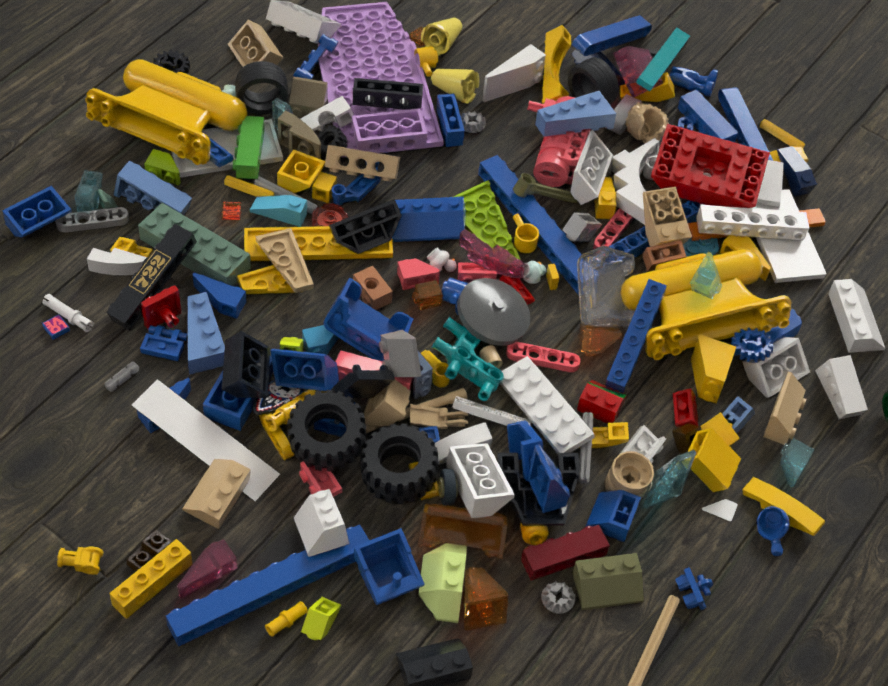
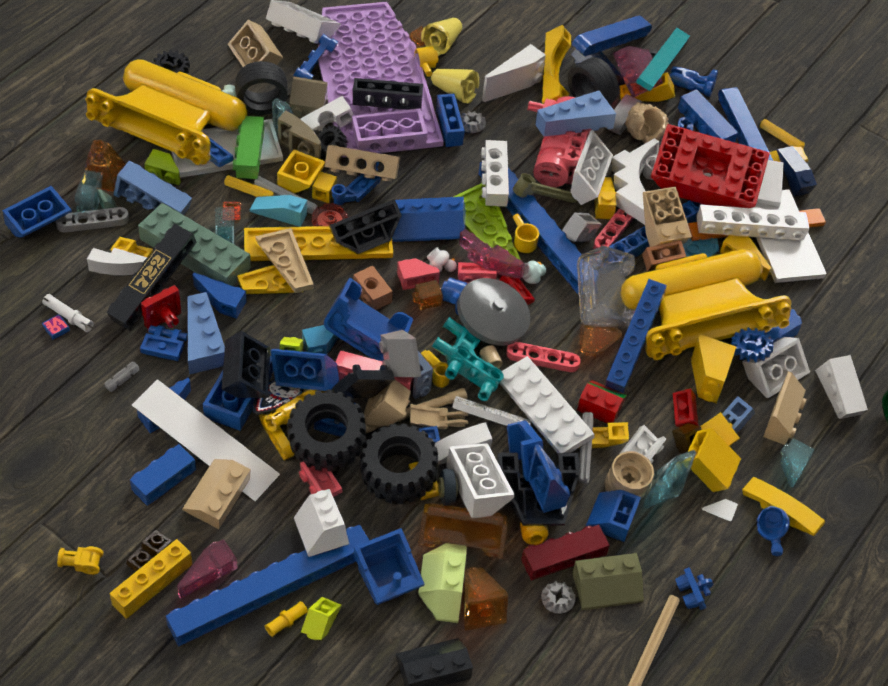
(105, 160): none -> clear orange slope
(162, 474): none -> blue brick
(225, 223): none -> clear light blue slope
(496, 173): none -> white brick
(552, 276): yellow tile -> none
(707, 279): clear light blue slope -> none
(855, 317): white slope -> none

